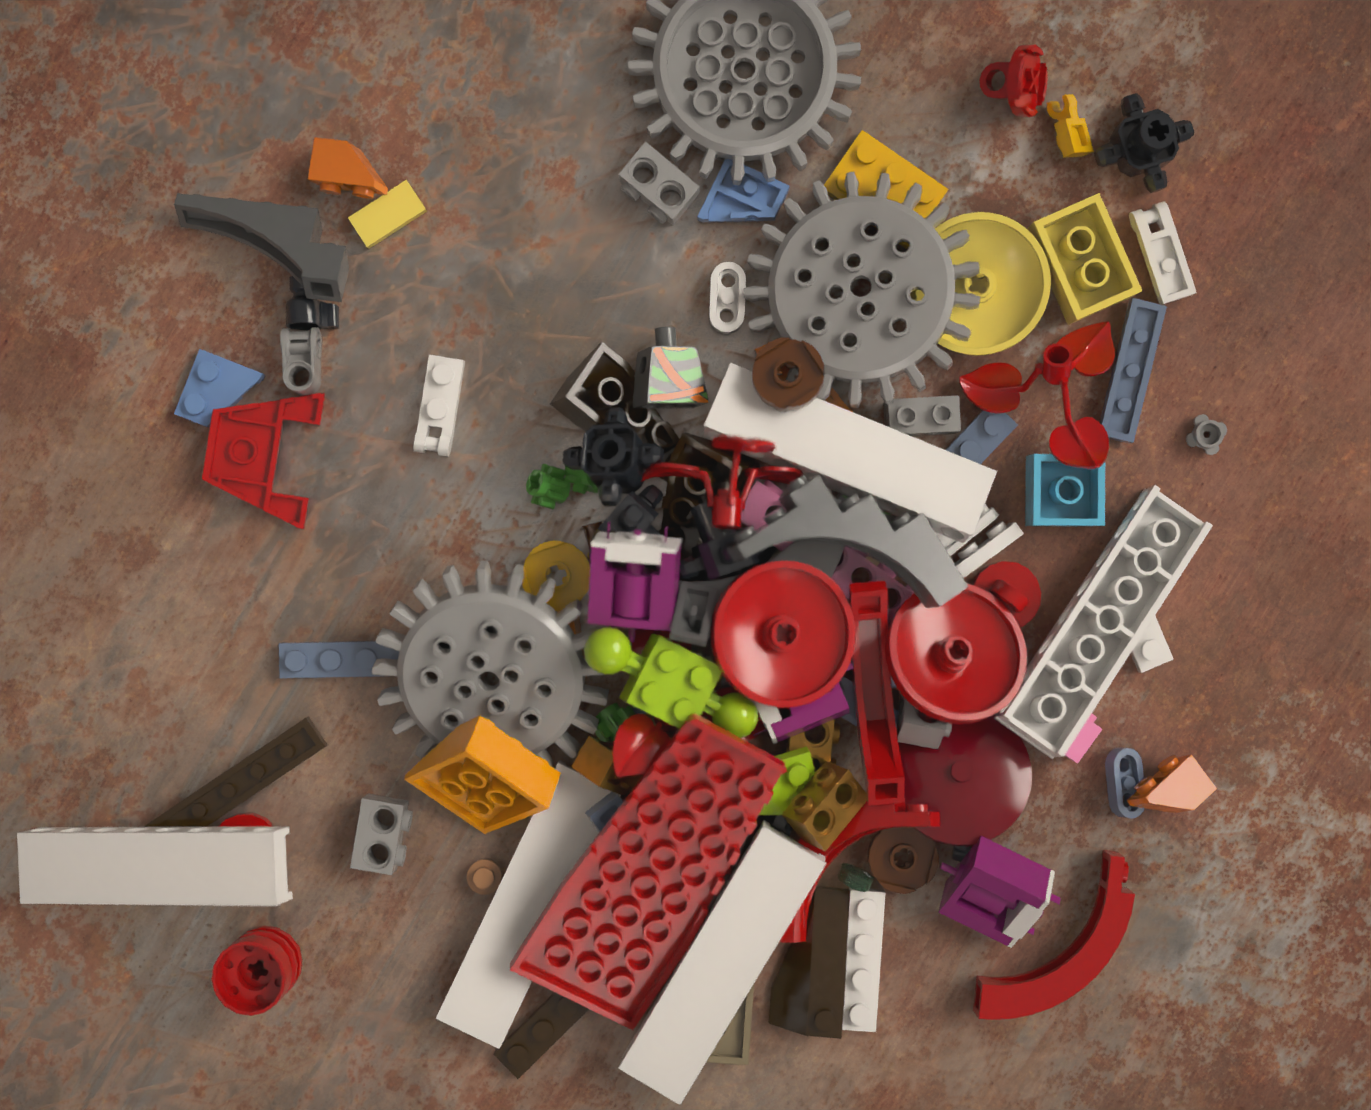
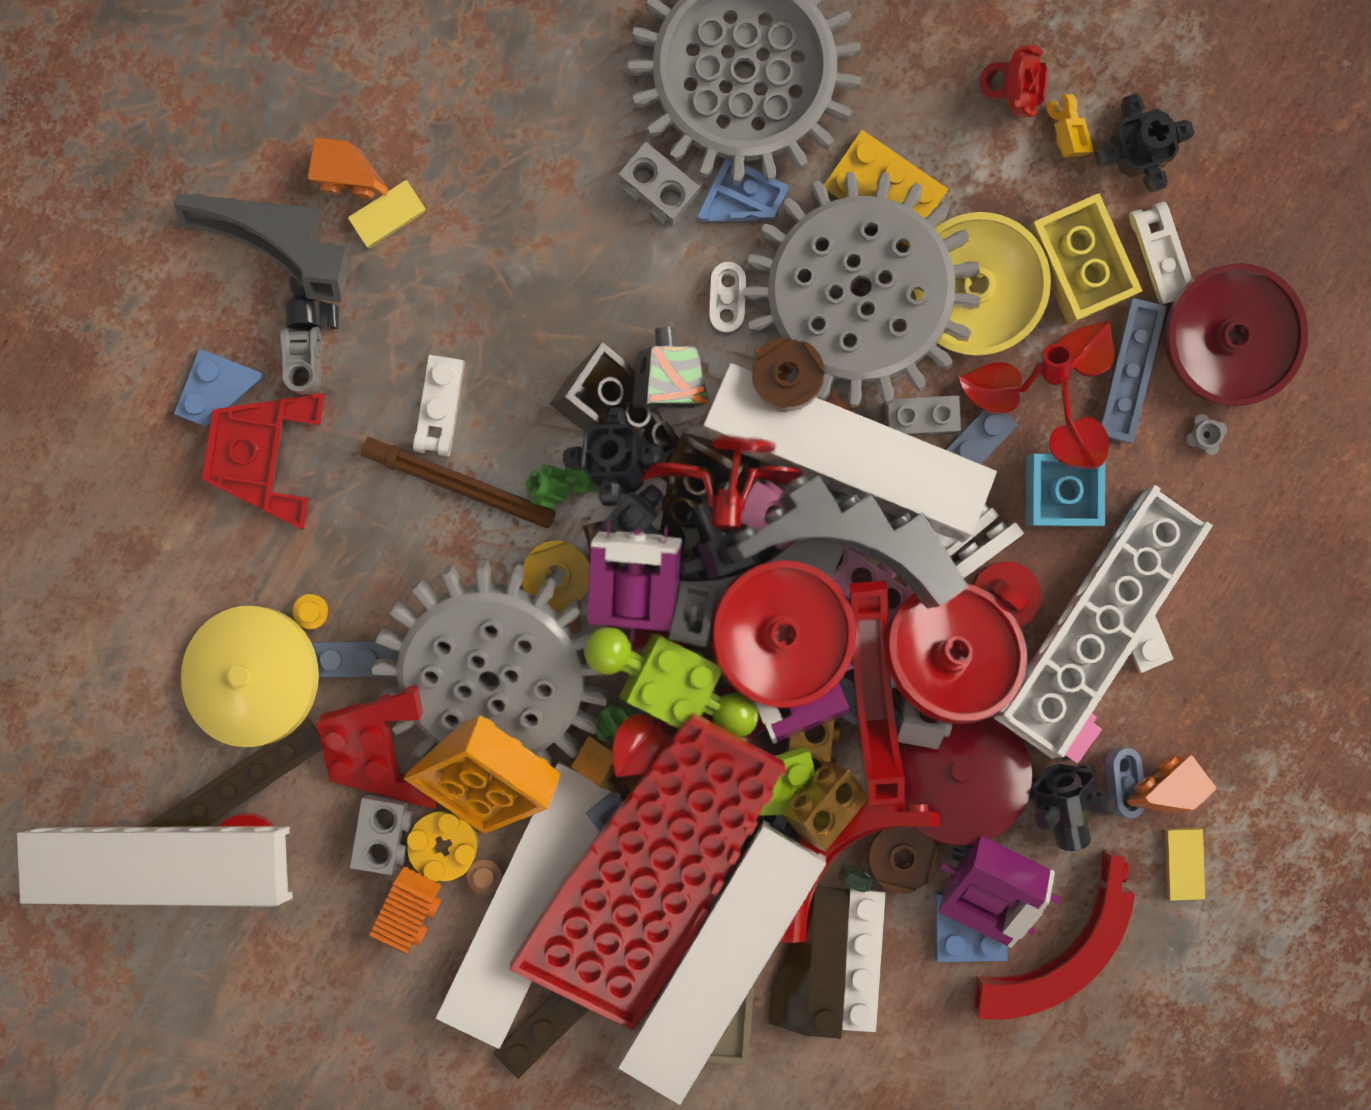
(239, 974): red wheel -> none
(249, 676): none -> light yellow dish
(310, 611): none -> yellow plate
(361, 746): none -> red wing
(395, 458): none -> reddish brown axle
(405, 911): none -> orange brick
(436, 864): none -> yellow plate
(962, 944): none -> medium blue wing
(1066, 801): none -> black piece
(1185, 863): none -> light yellow tile
(1236, 334): none -> dark red dish

